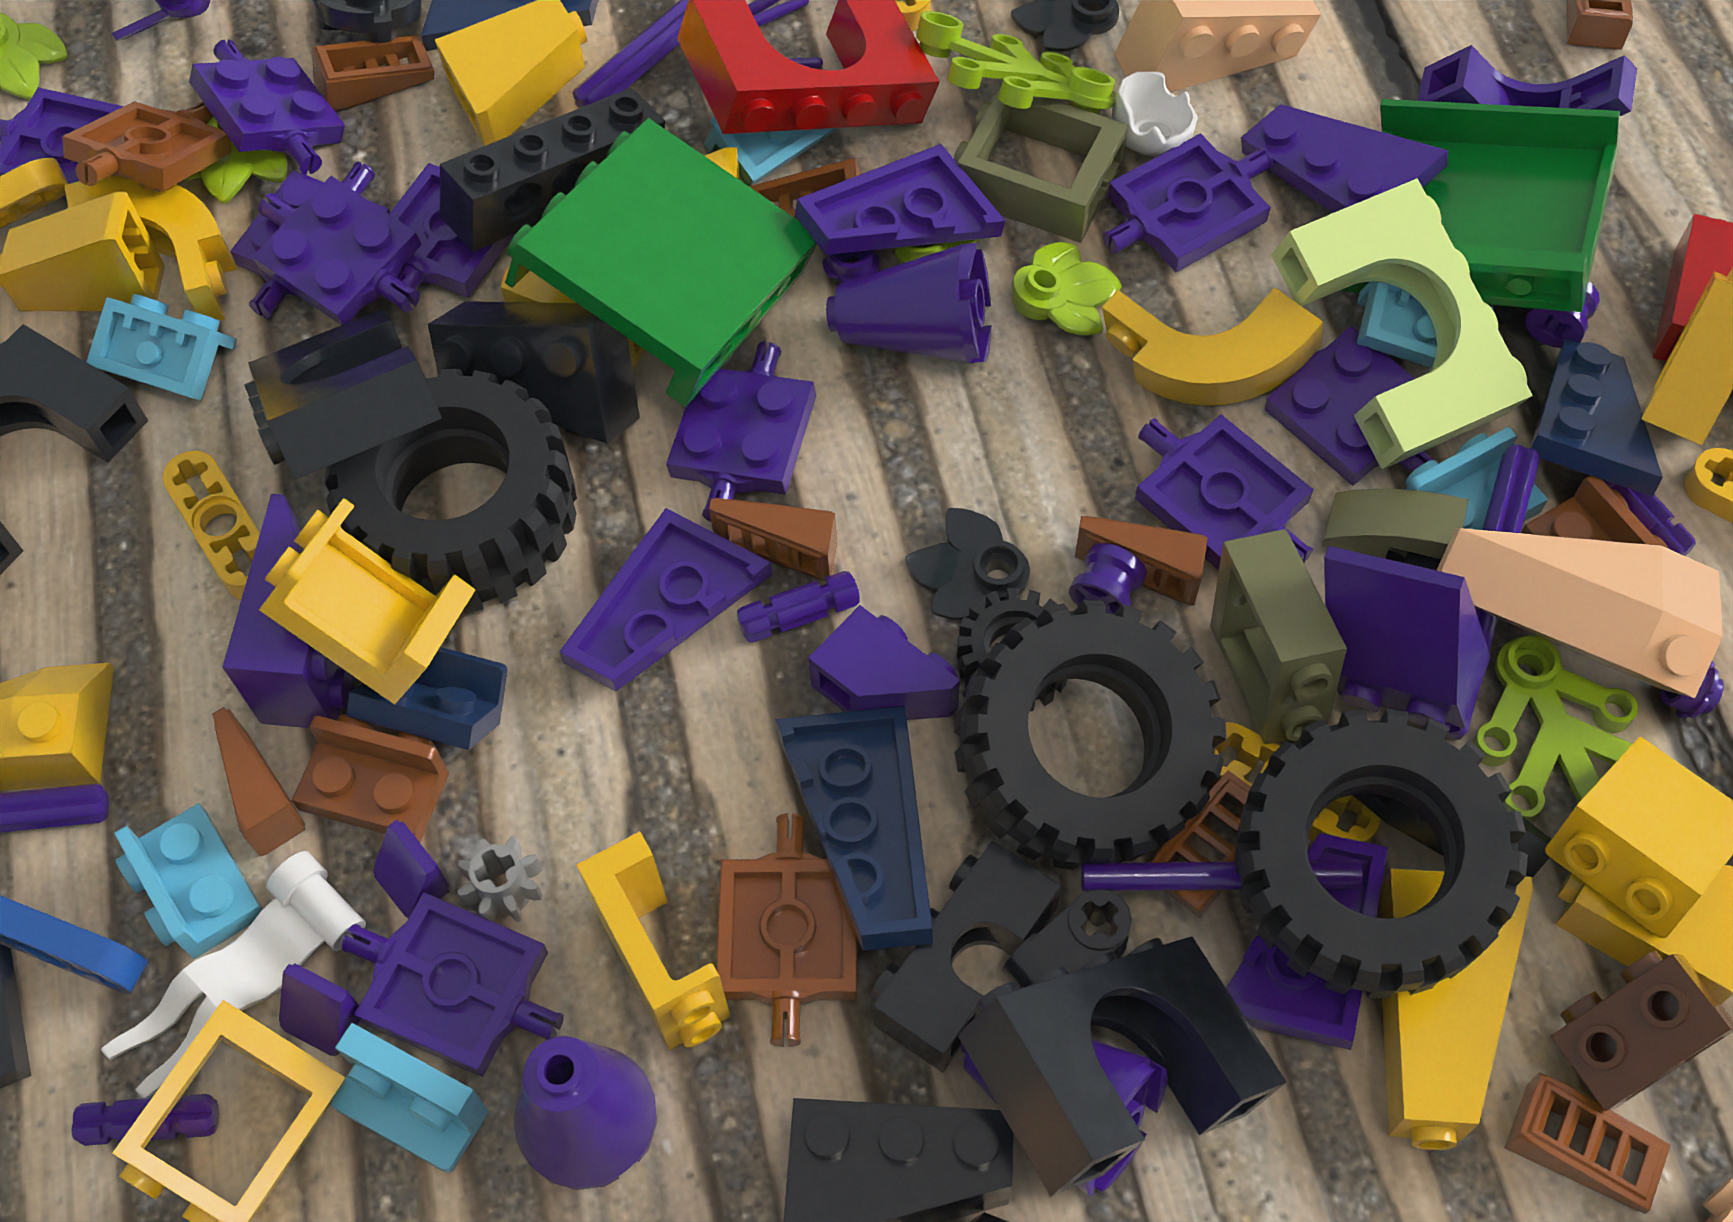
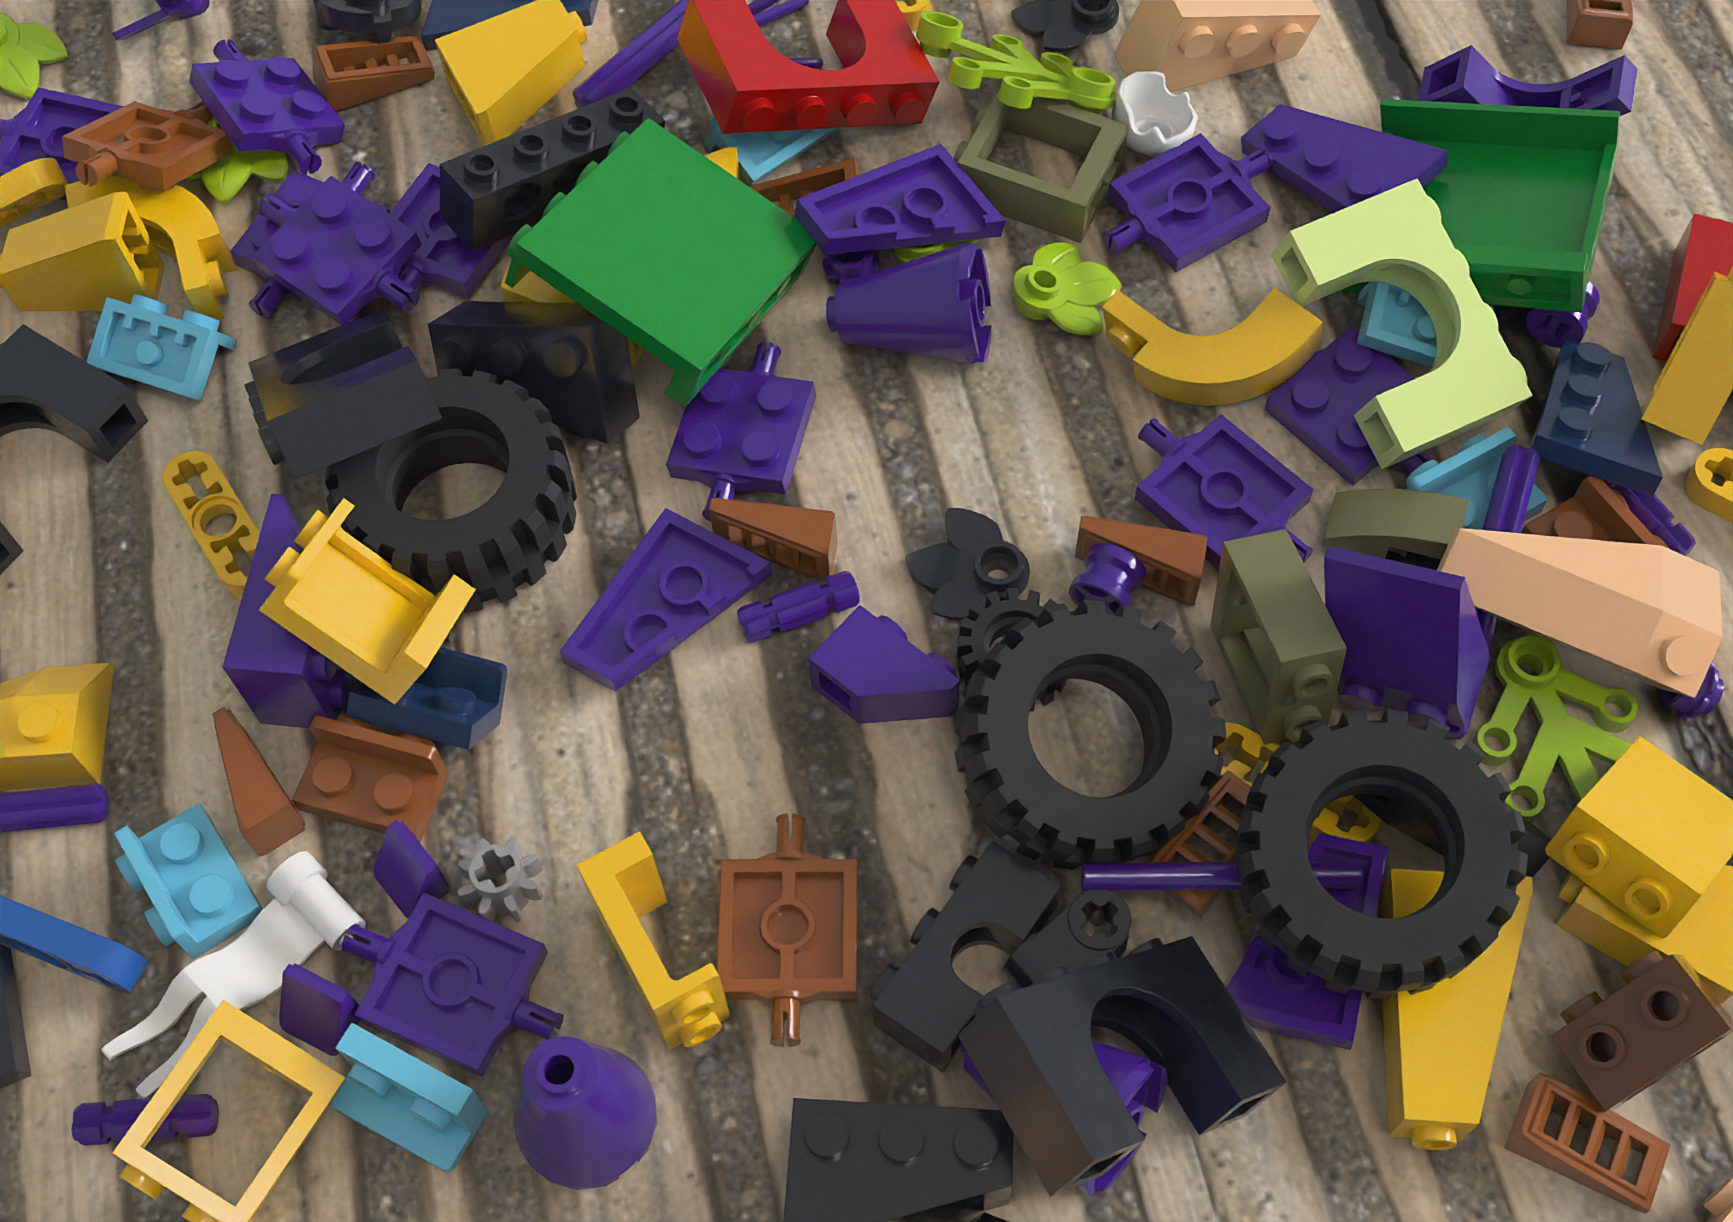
(865, 812): dark blue wing -> none

